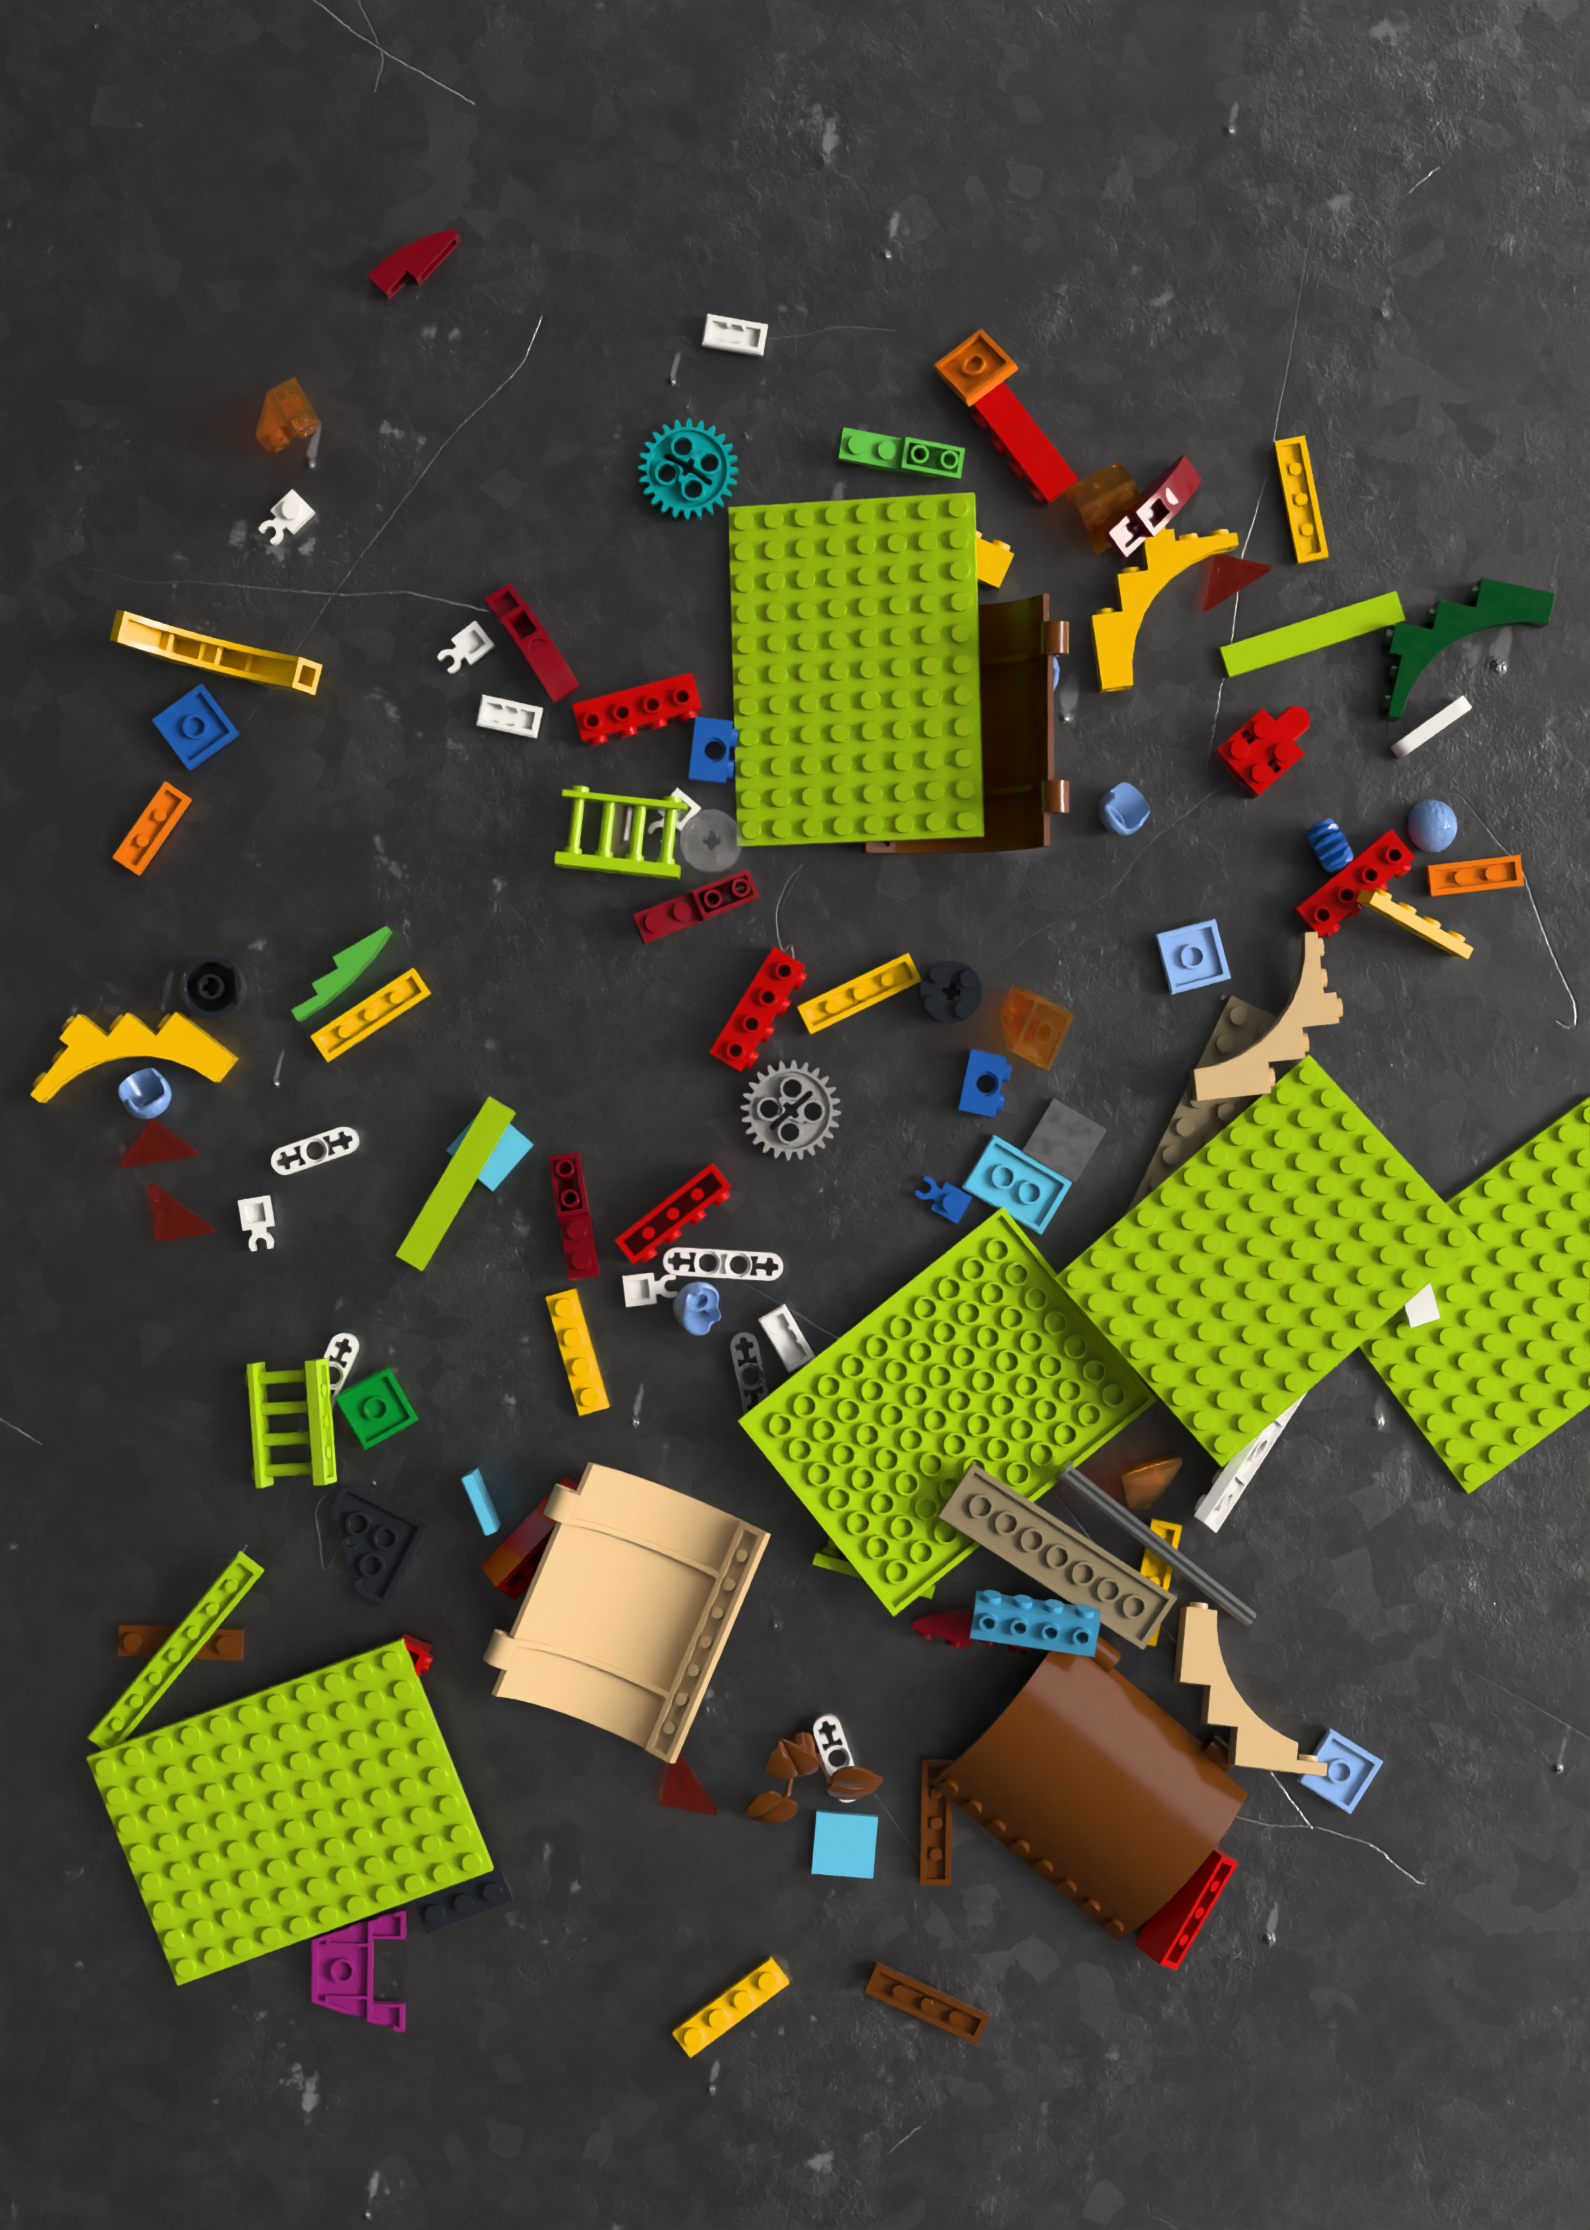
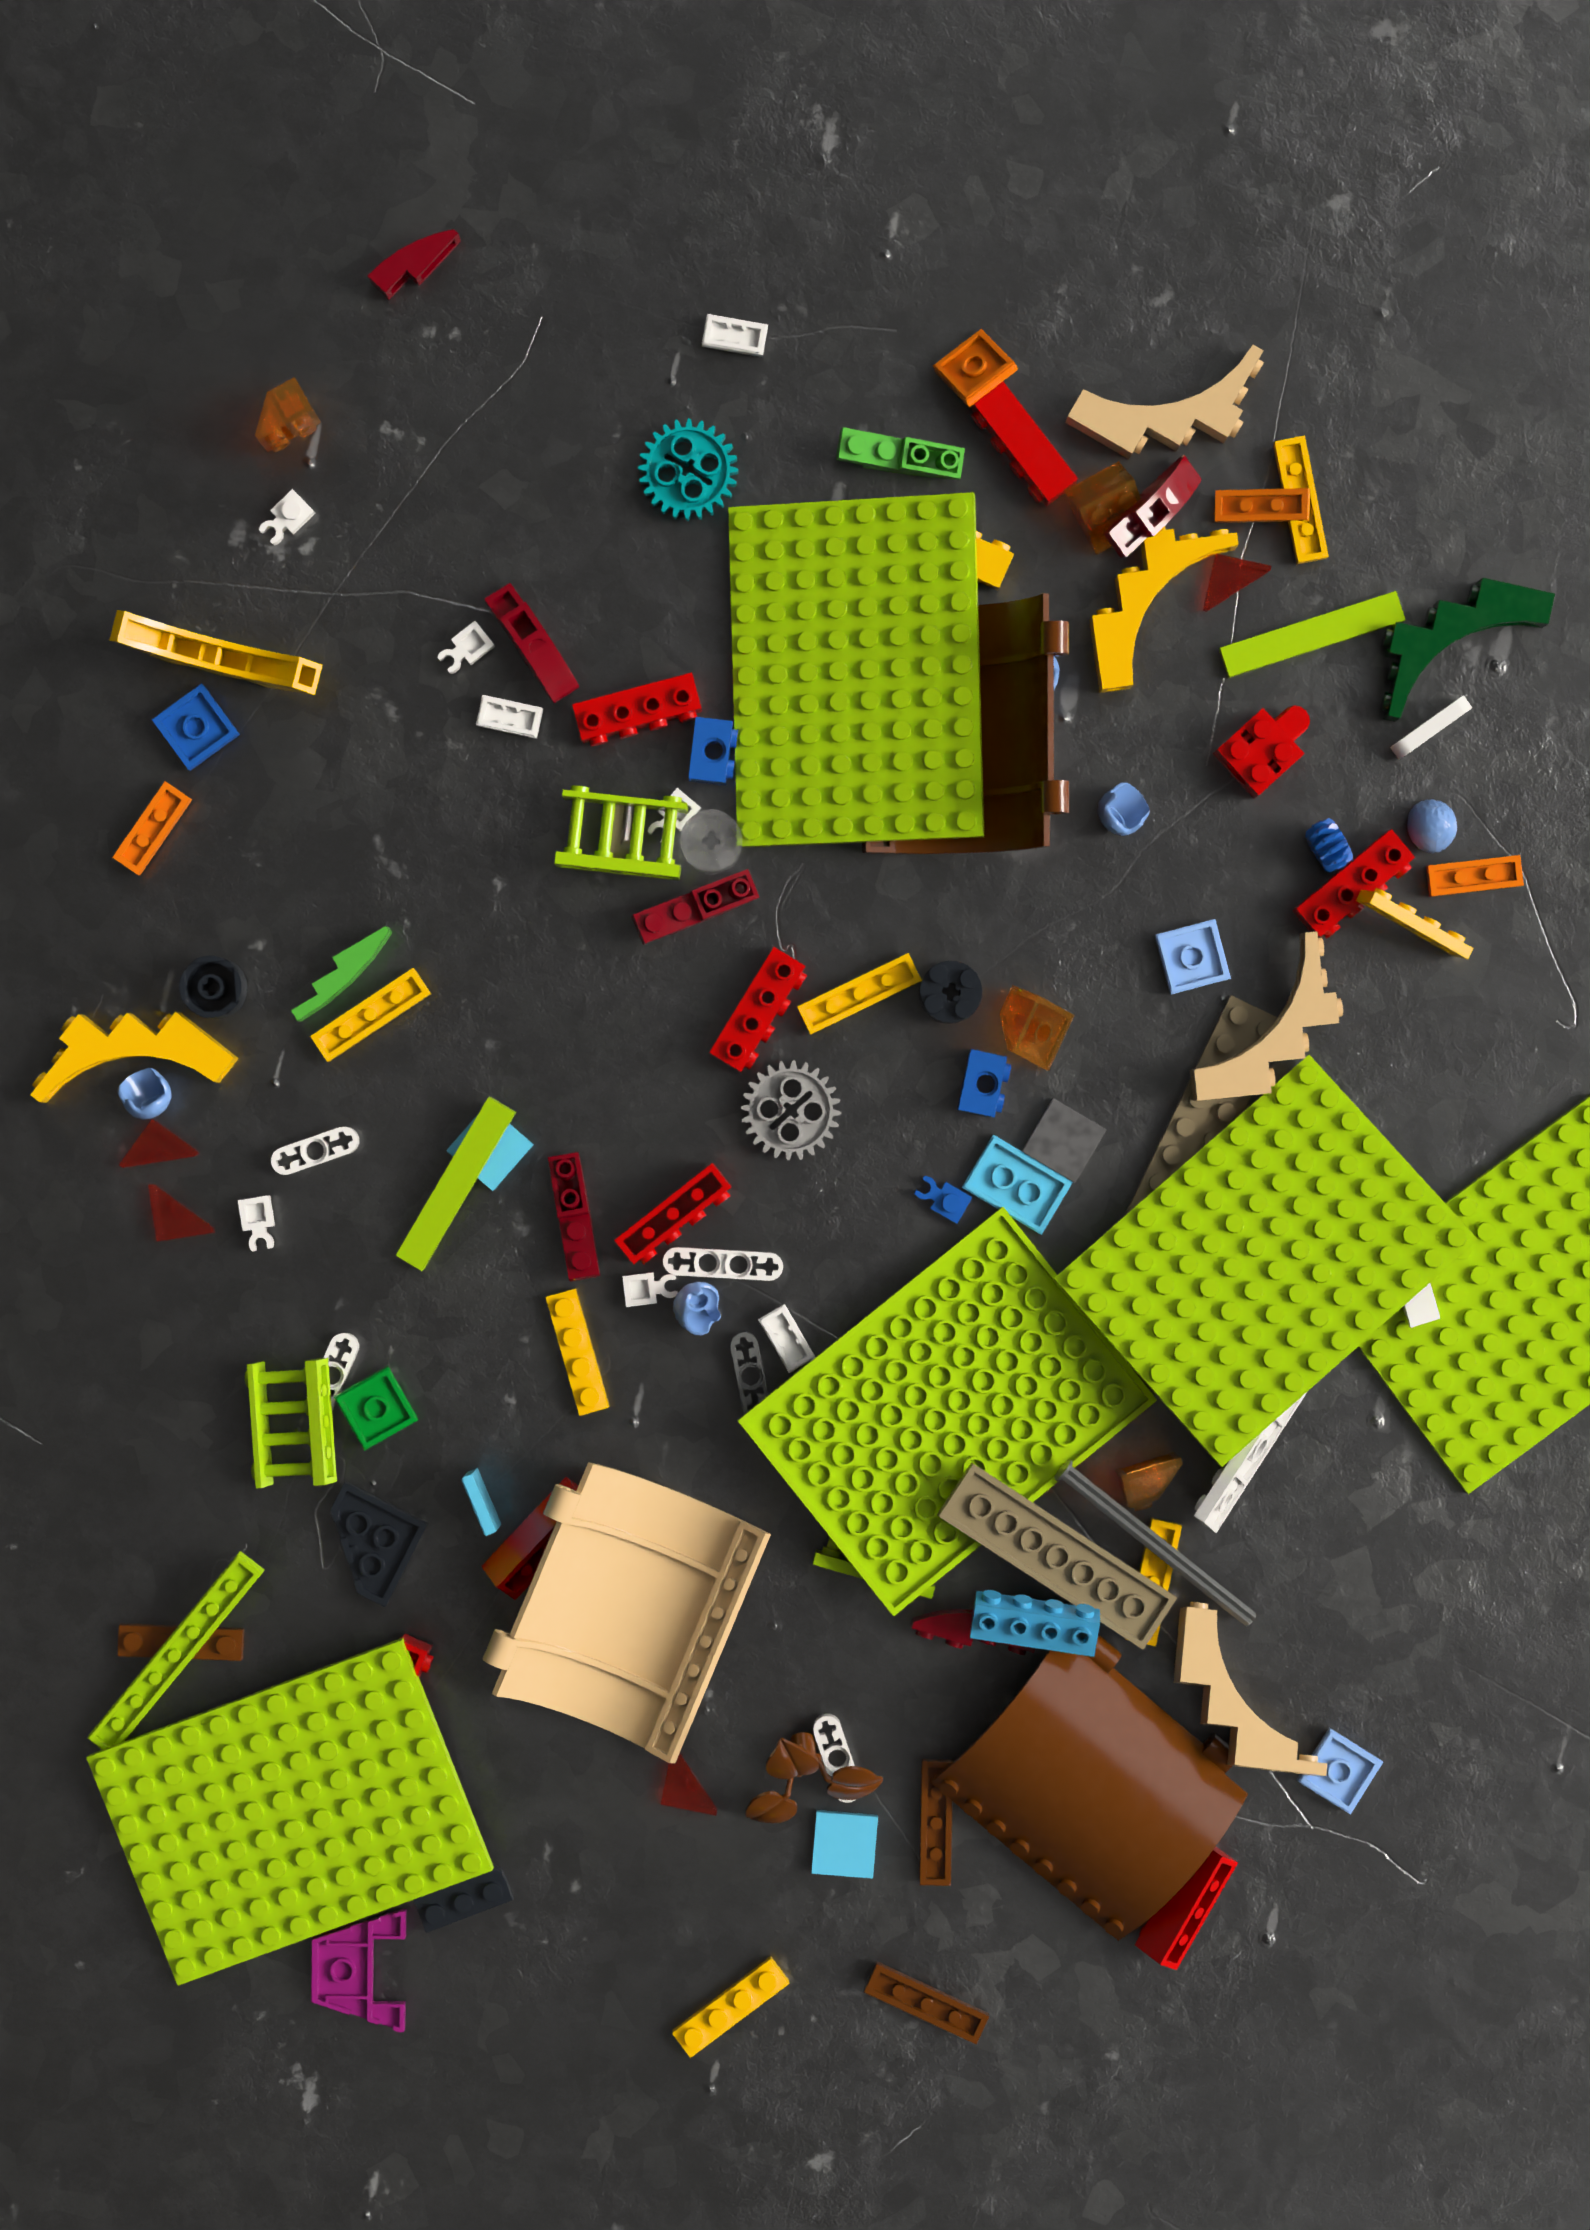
(1124, 425): none -> tan arch
(1262, 505): none -> orange plate

